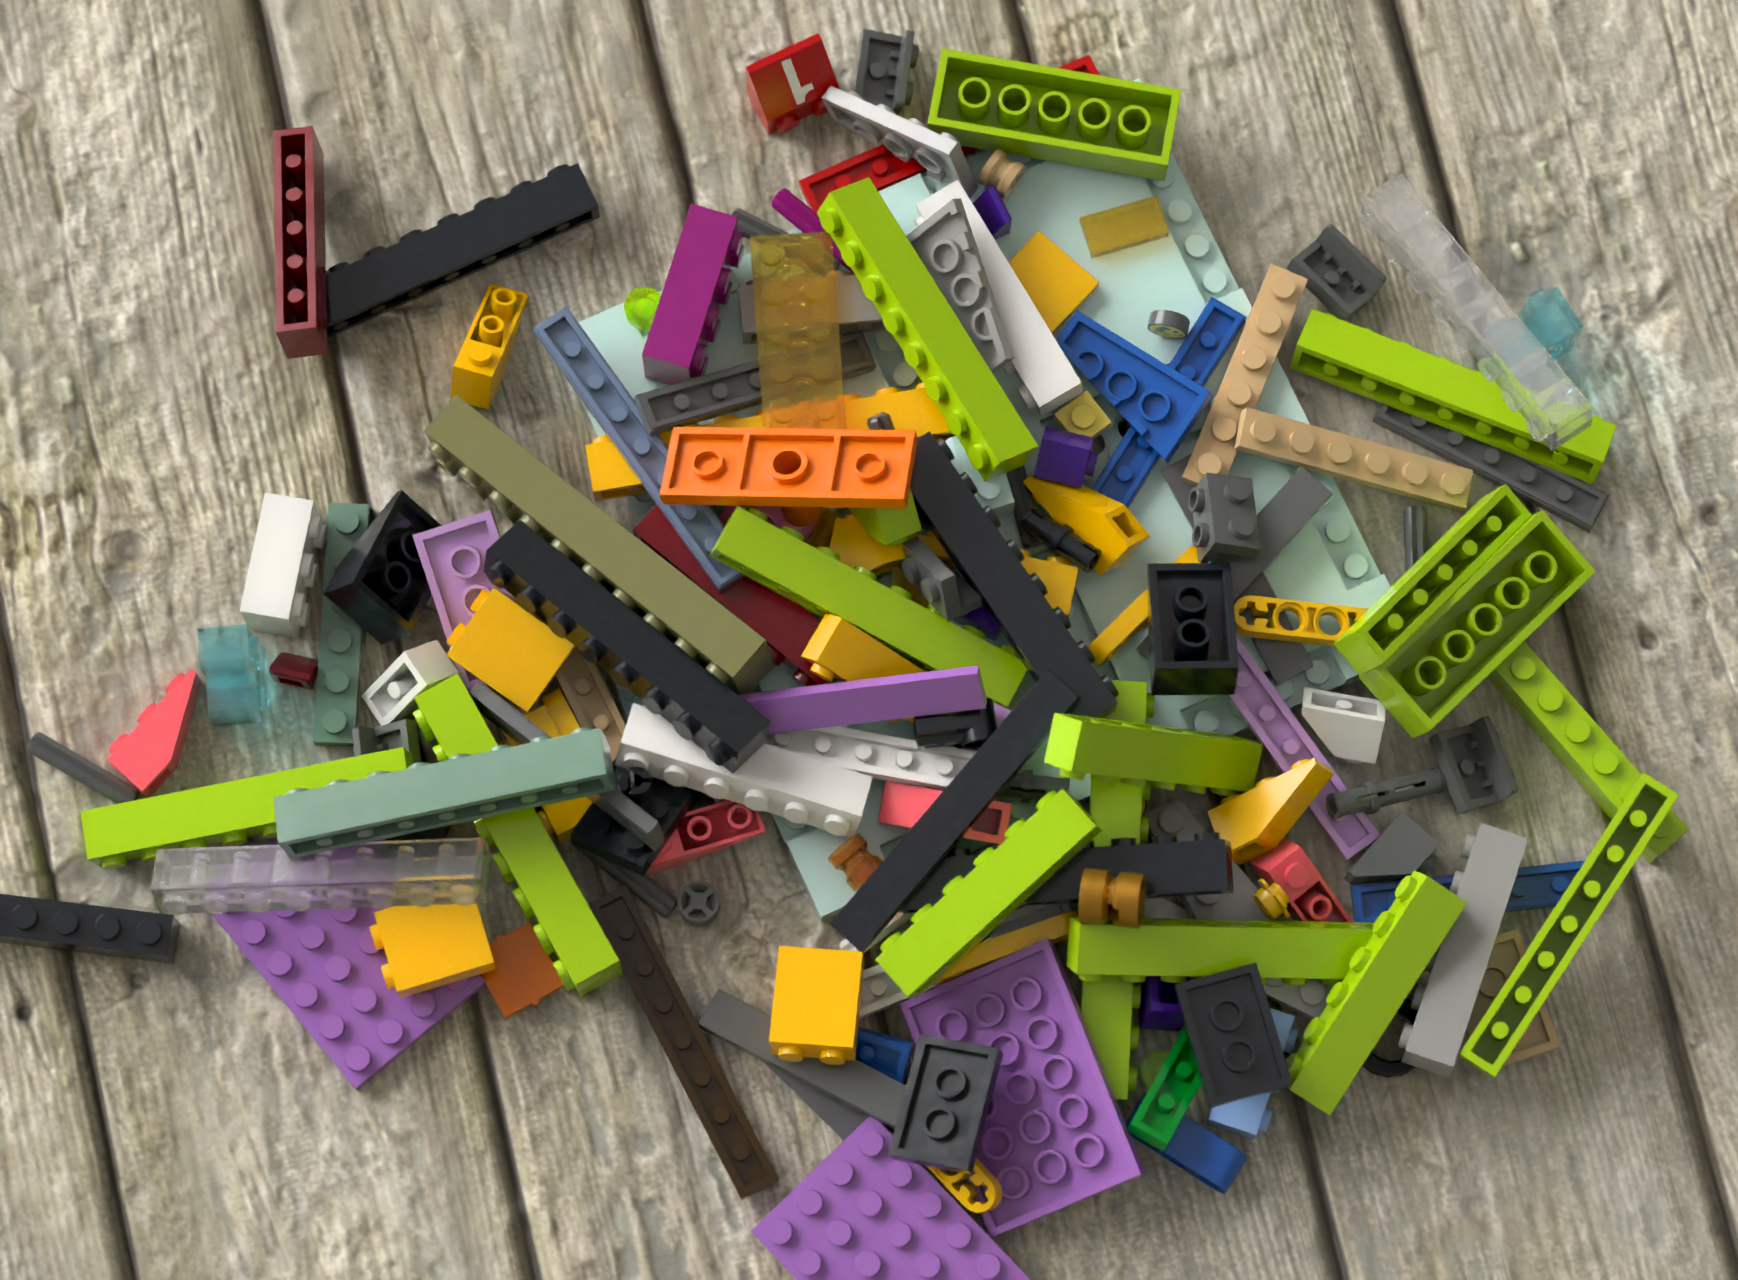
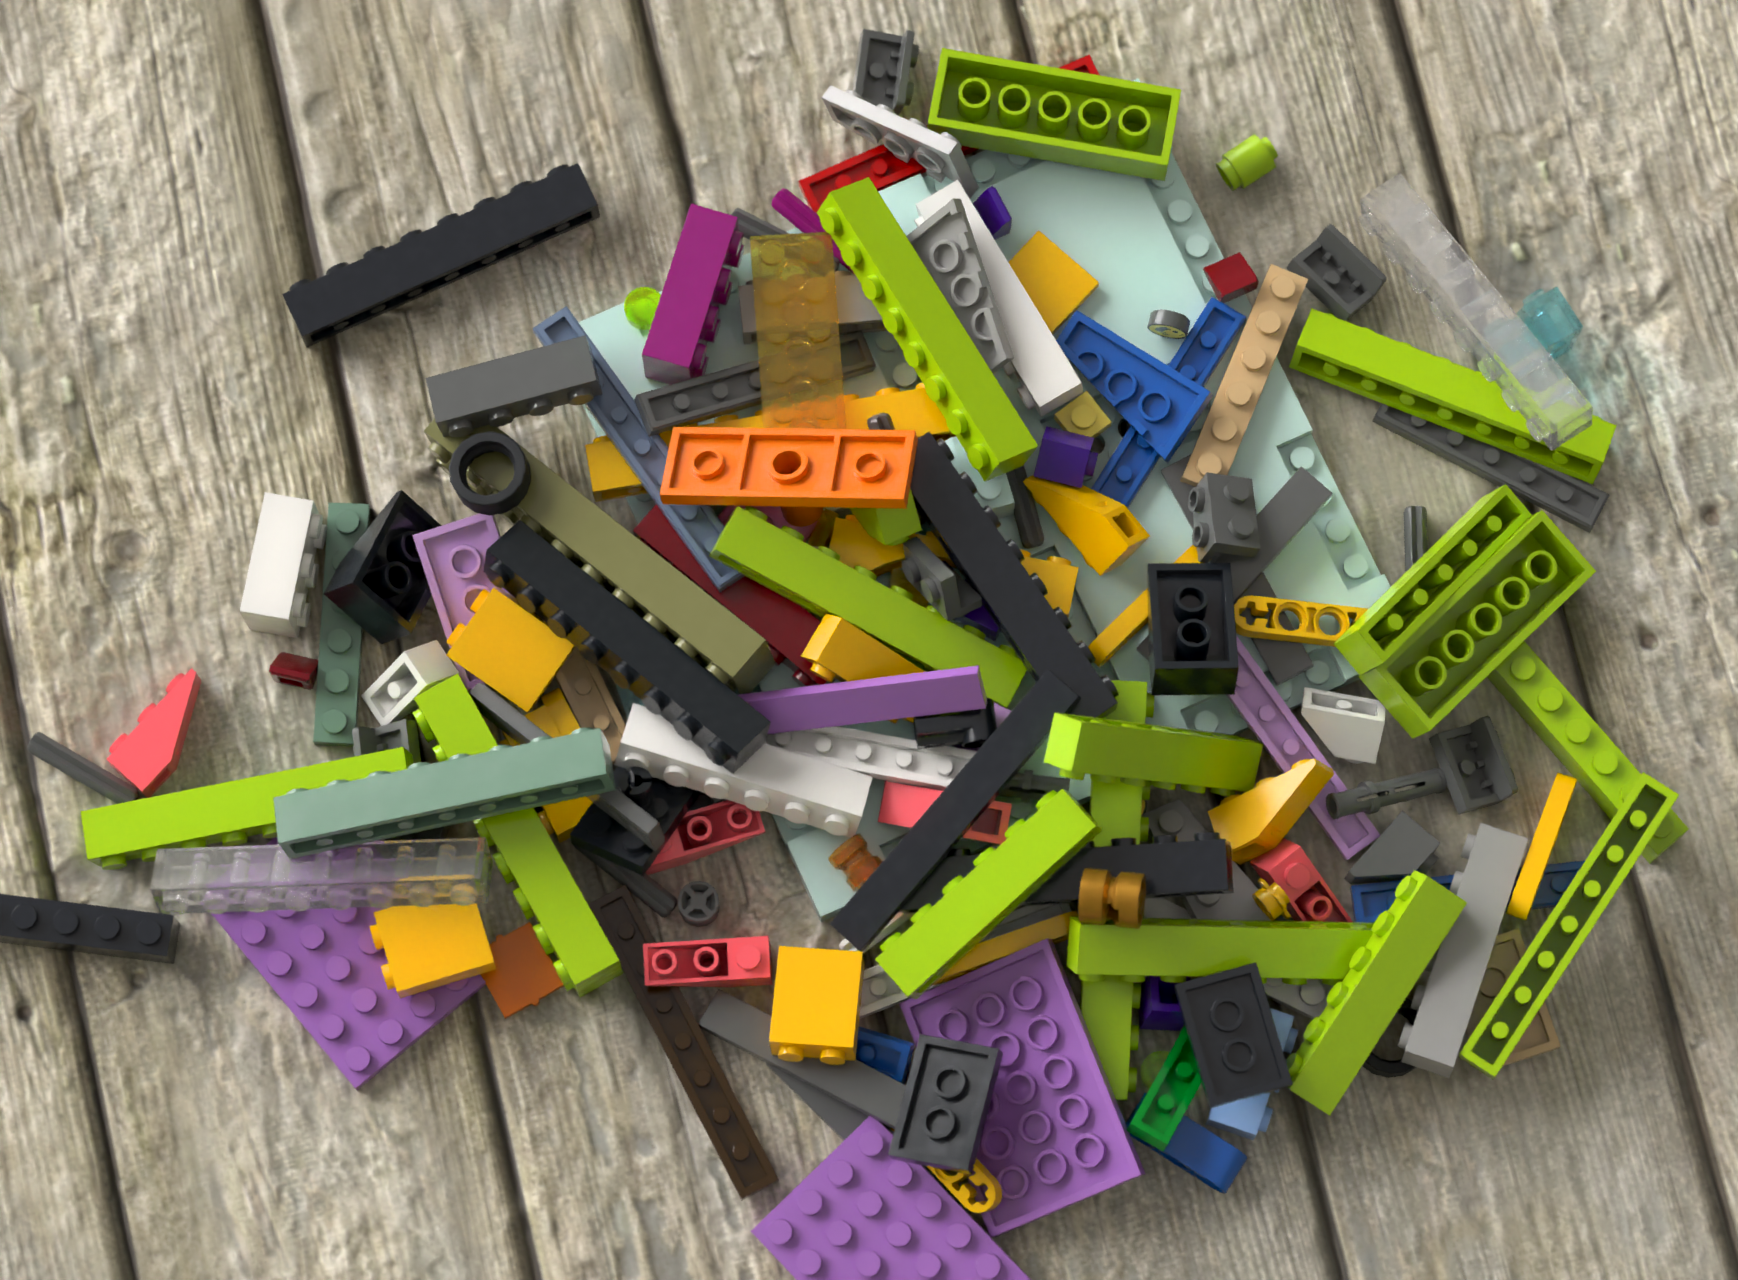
(231, 666): clear light blue brick -> none
(299, 242): dark red brick -> none
(475, 447): none -> black tyre
(488, 346): yellow slope -> none
(514, 387): none -> dark grey brick
(709, 963): none -> coral slope
(790, 84): red slope -> none
(1001, 173): tan wheel -> none
(1060, 539): black pin -> none
(1124, 226): clear yellow tile -> none
(1231, 277): none -> dark red slope
(1247, 162): none -> lime brick
(1353, 459): tan plate -> none
(1541, 846): none -> yellow beam

